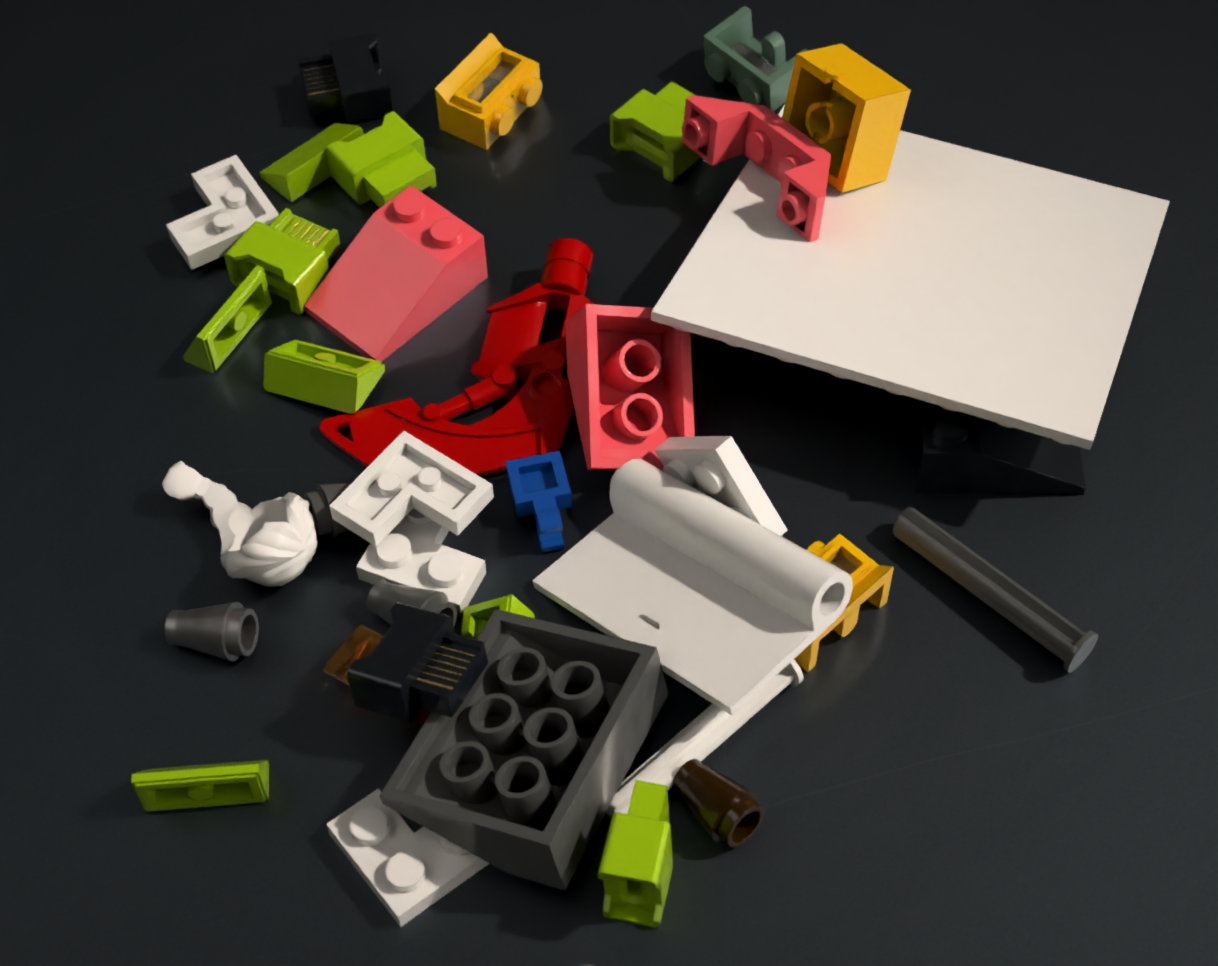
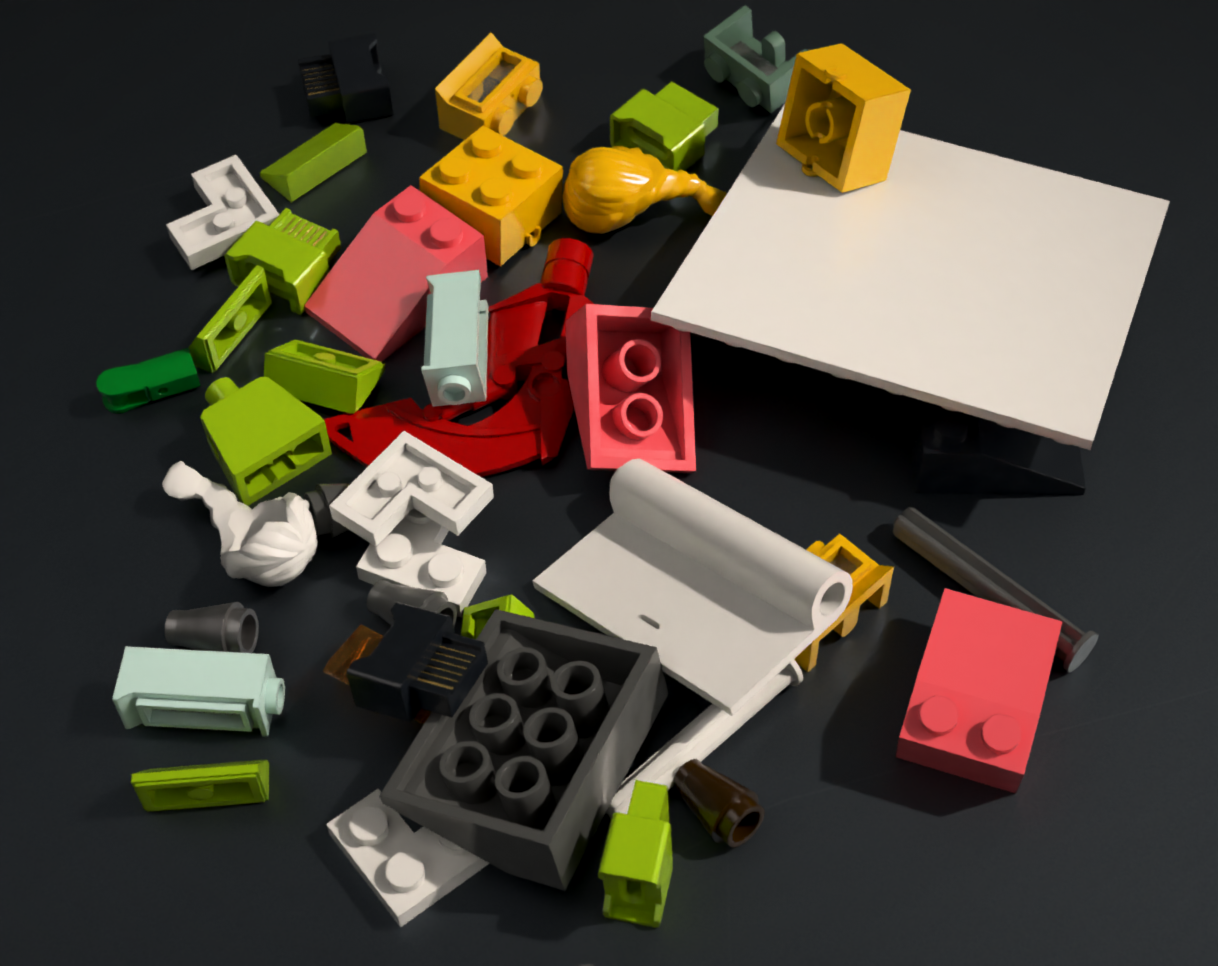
(152, 379): none -> green bar
(197, 689): none -> light aqua window
(261, 435): none -> lime torso
(381, 162): lime piece -> none
(456, 339): none -> light aqua window
(497, 191): none -> yellow brick
(541, 490): blue plate -> none
(620, 182): none -> yellow hair
(720, 471): white plate -> none
(732, 128): coral slope -> none
(979, 690): none -> coral slope

